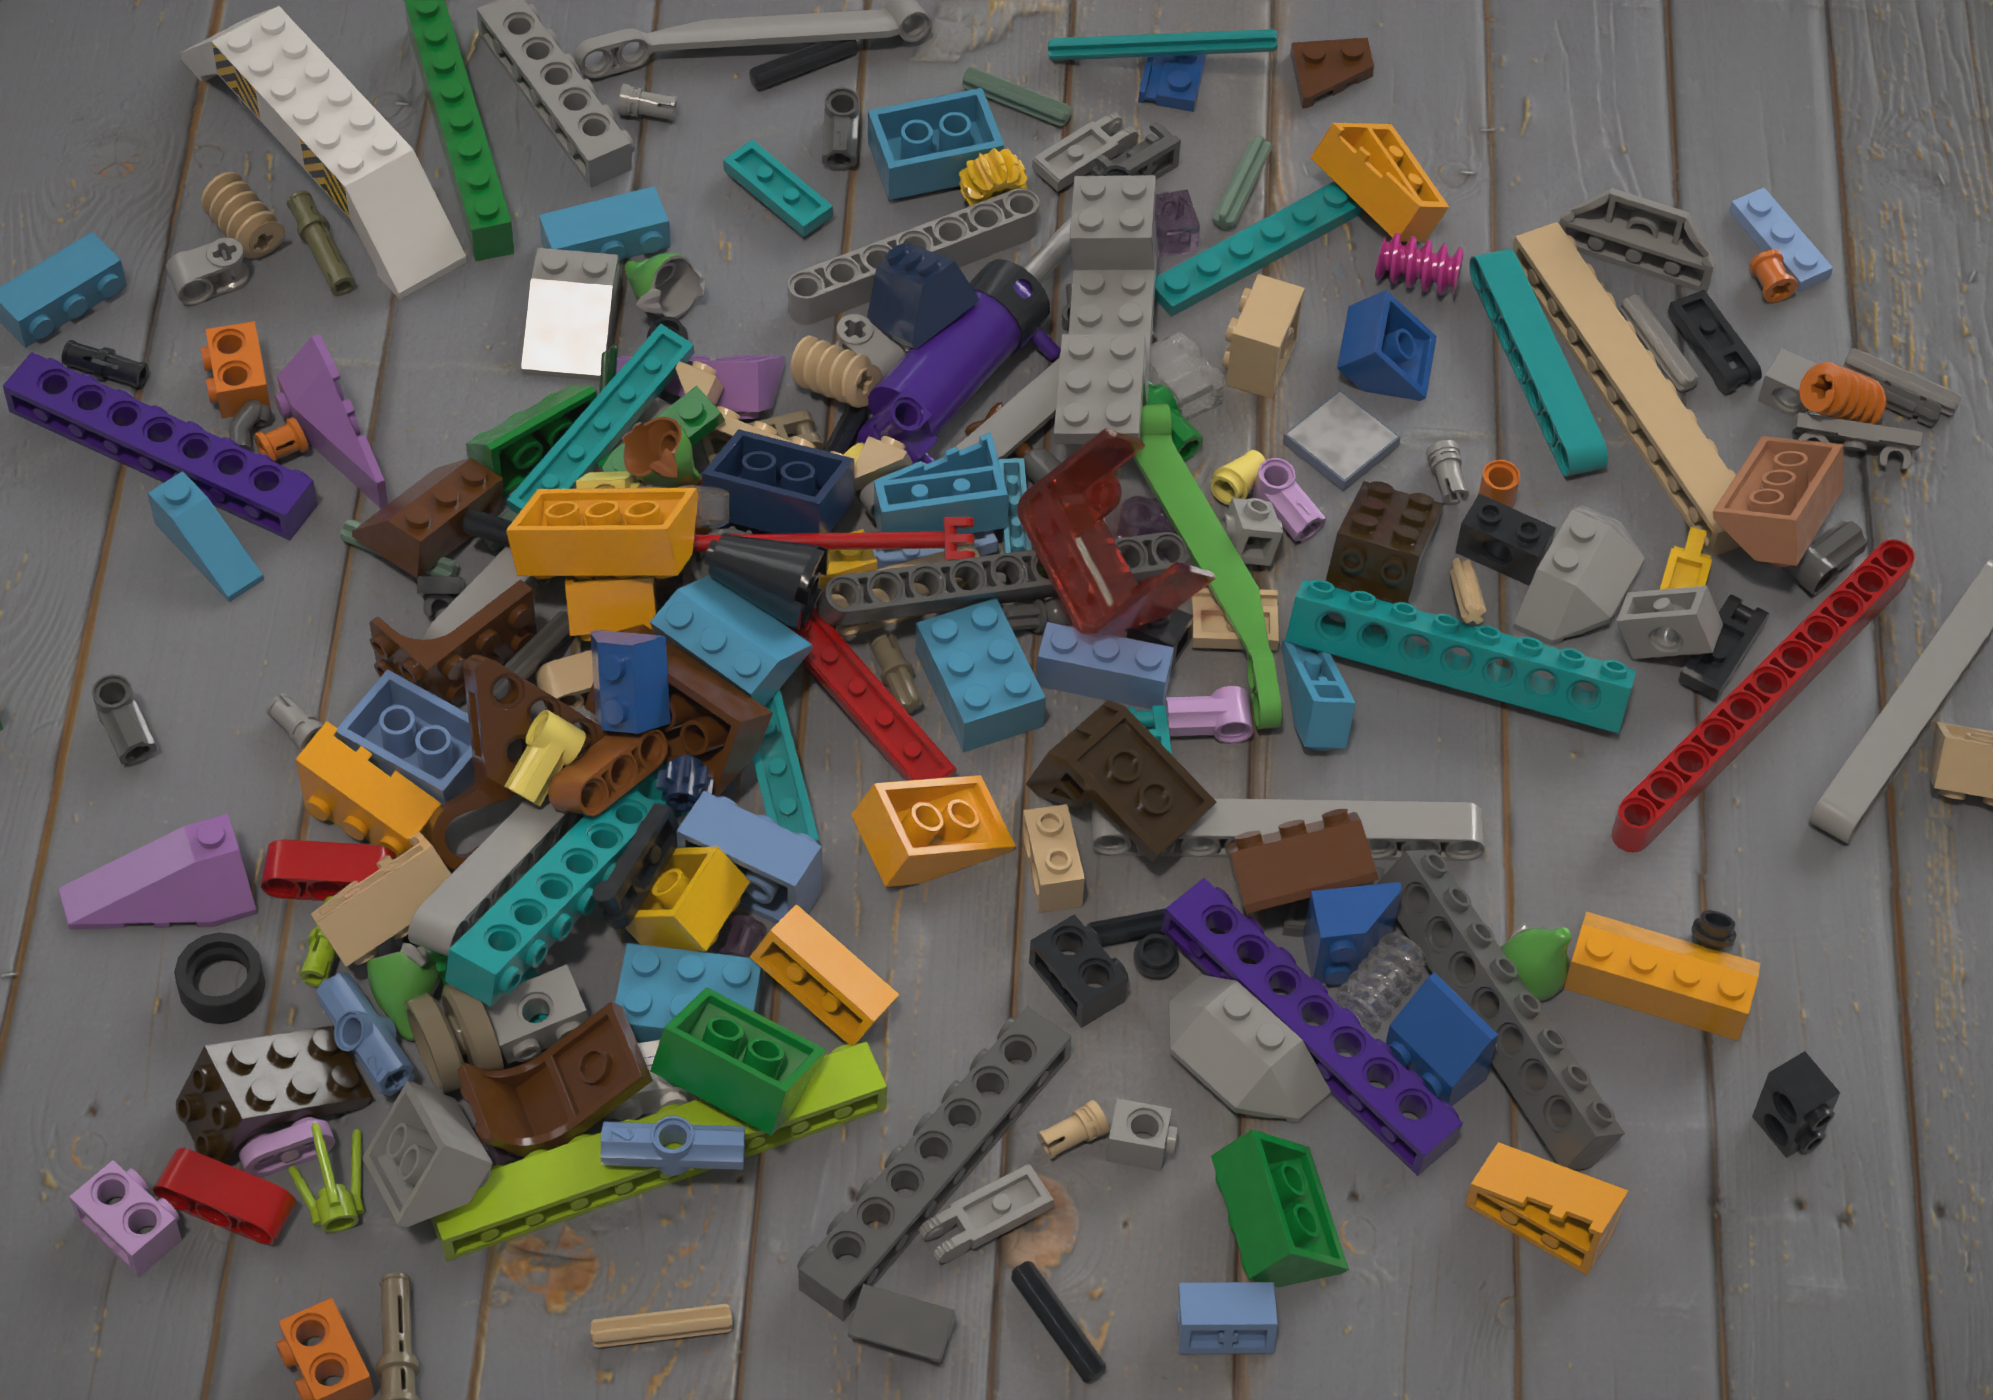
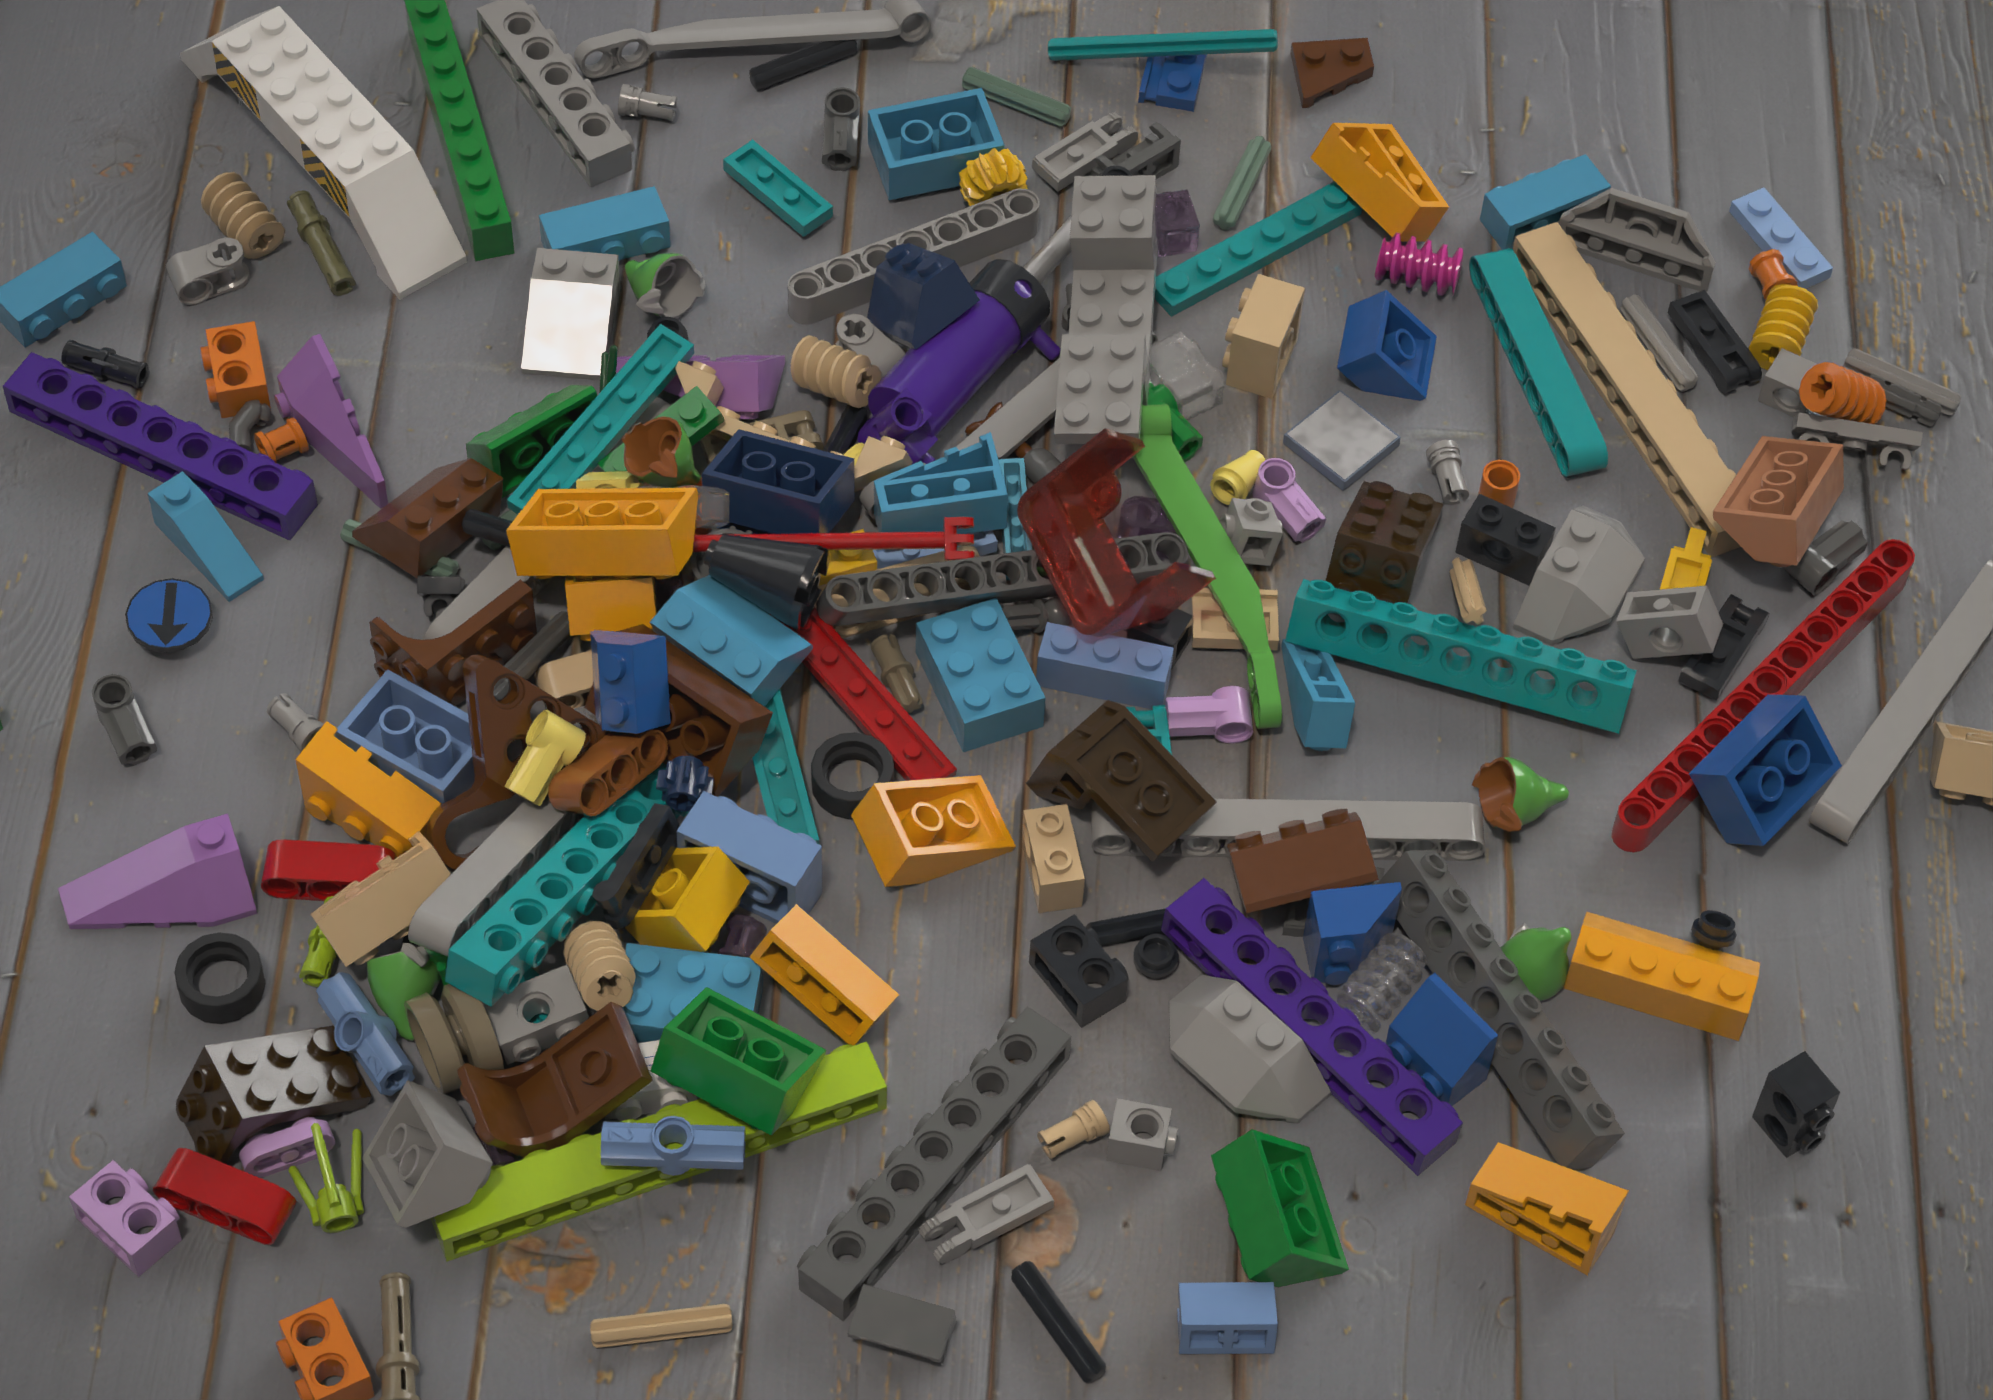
(169, 615): none -> blue piece
(599, 965): none -> tan piece
(842, 748): none -> black tyre
(1514, 793): none -> hat
(1540, 198): none -> dark azure brick
(1765, 769): none -> blue brick
(1783, 323): none -> yellow piece

